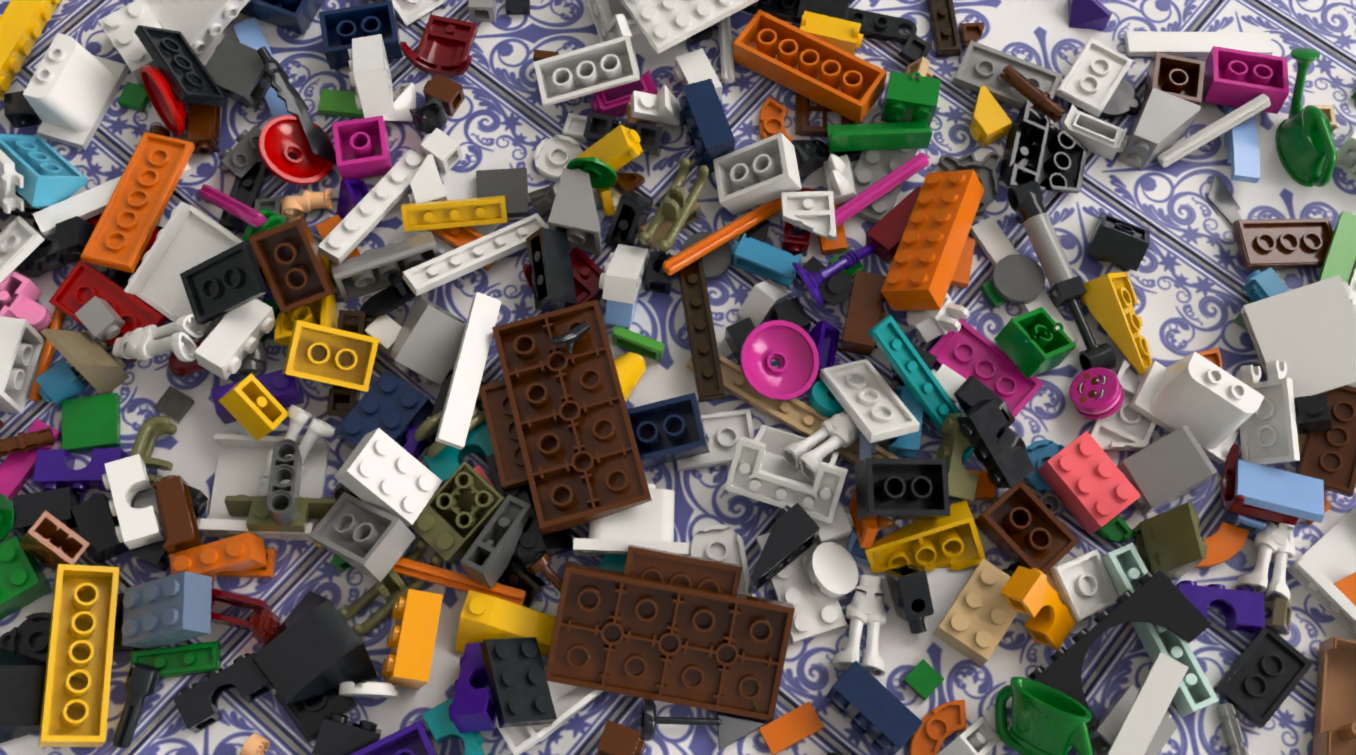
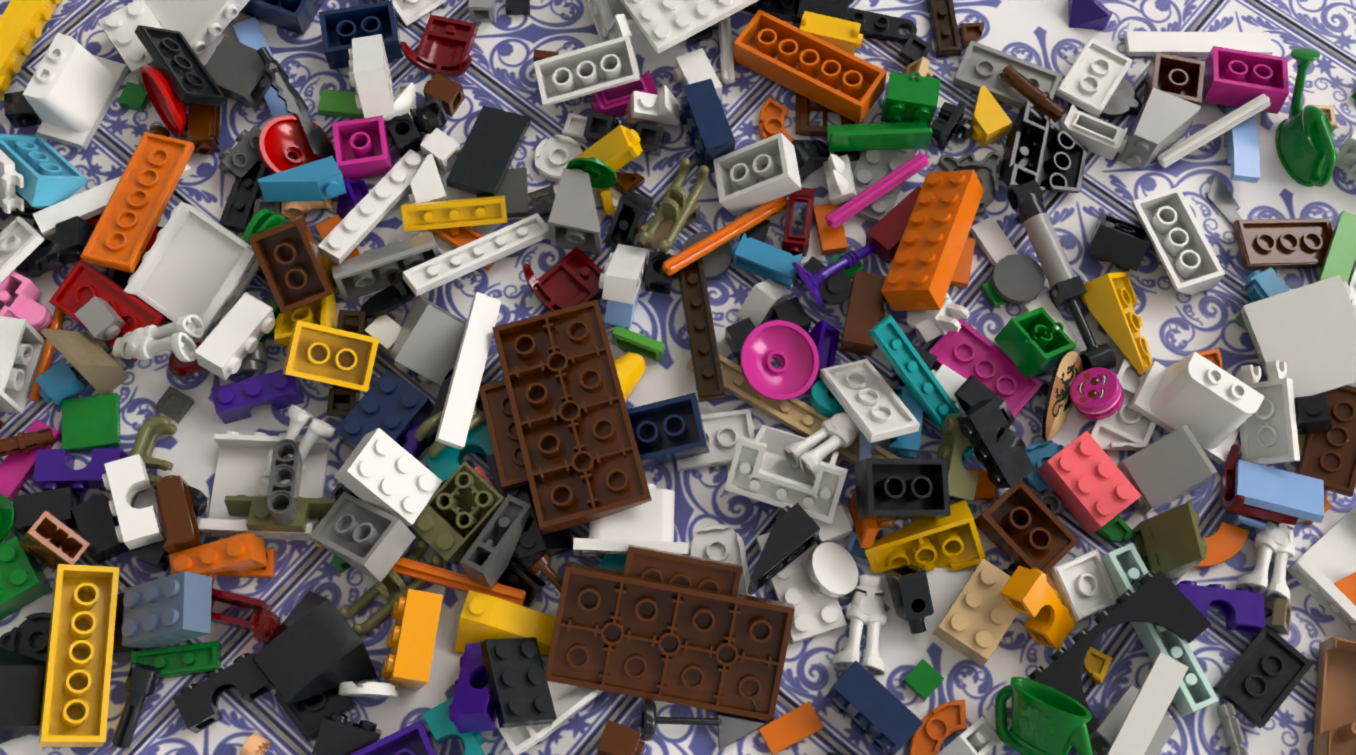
(223, 283): black plate -> none
(232, 206): dark pink axle -> none
(254, 407): yellow brick -> none
(307, 182): none -> dark azure slope
(404, 143): none -> black brick
(488, 152): none -> black tile
(551, 270): black brick -> none
(571, 336): black bar -> none
(810, 211): white wing -> none
(953, 115): none -> black hips
(1057, 393): none -> shield
(1096, 665): none -> yellow tile
(1179, 241): none -> white slope

